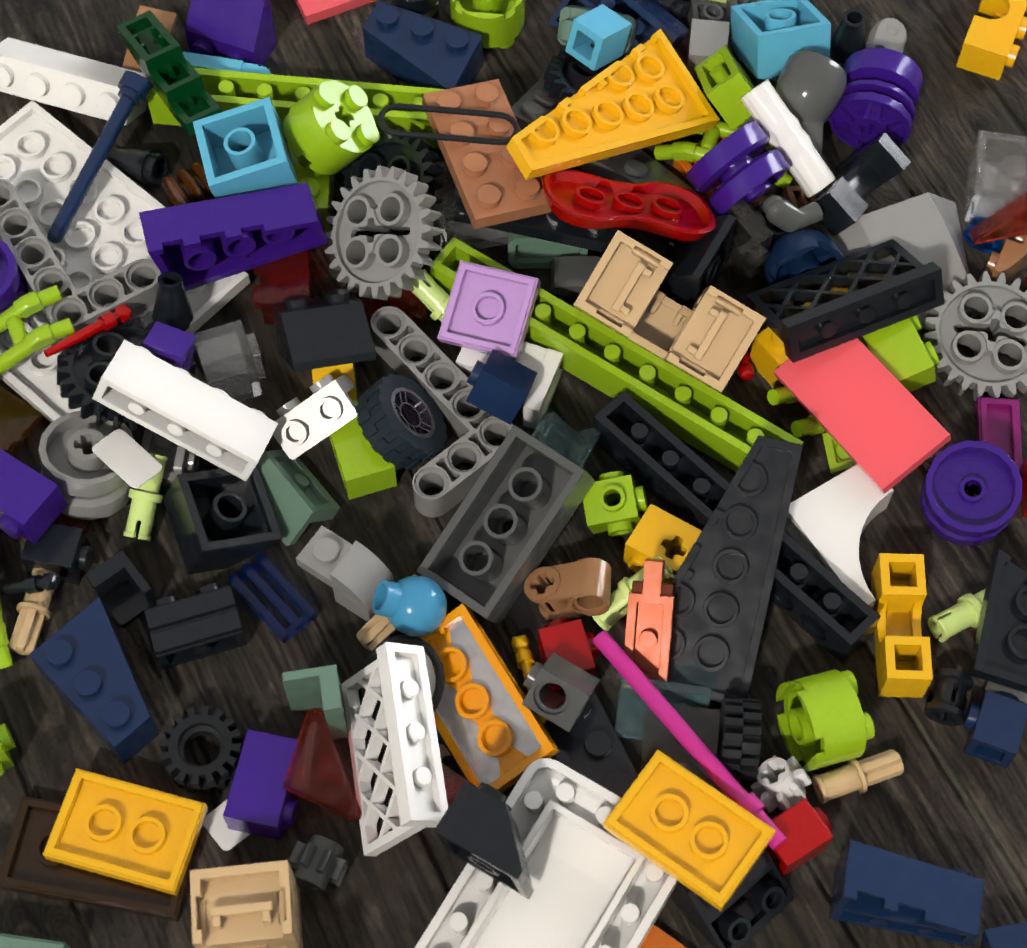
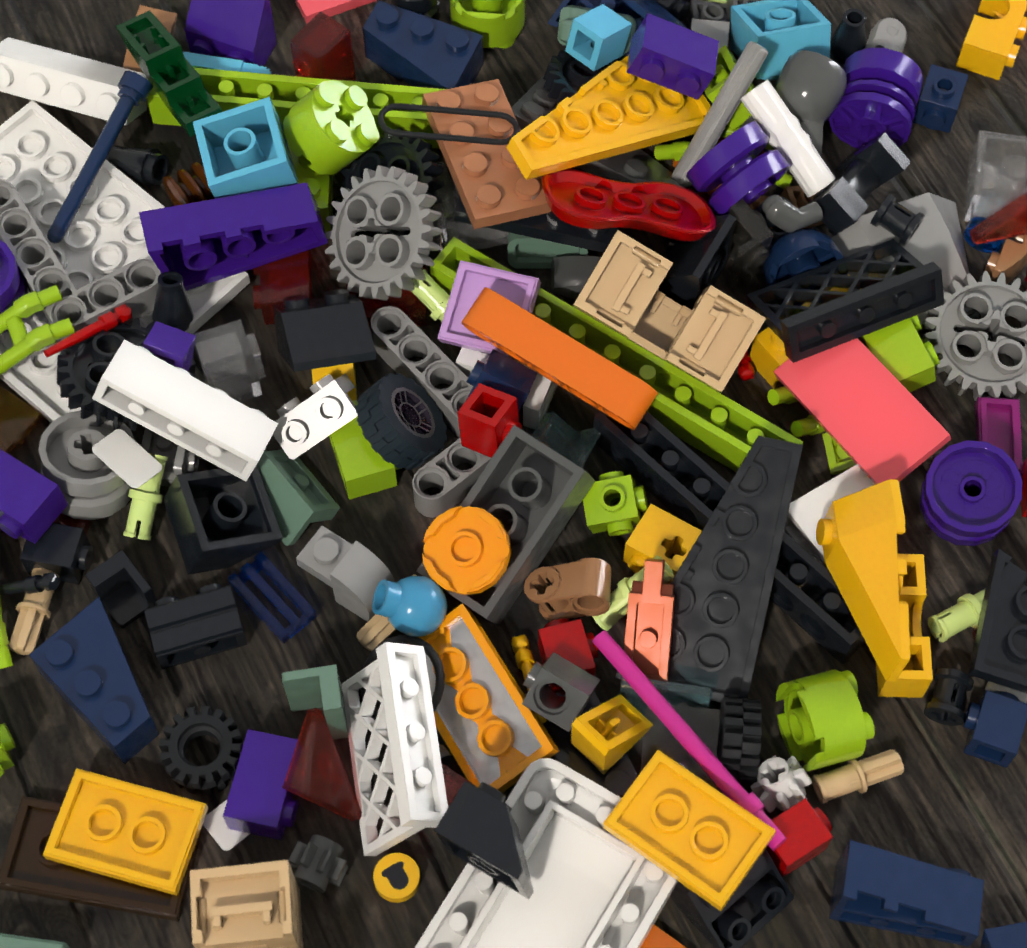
(323, 50): none -> clear red brick
(396, 877): none -> yellow tile
(466, 550): none -> light orange tile
(487, 419): none -> red brick
(559, 358): none -> orange beam
(608, 732): none -> yellow slope
(672, 56): none -> dark purple brick
(721, 109): none -> light grey axle
(864, 562): none -> yellow wedge
(897, 219): none -> black bush
(940, 98): none -> dark blue brick

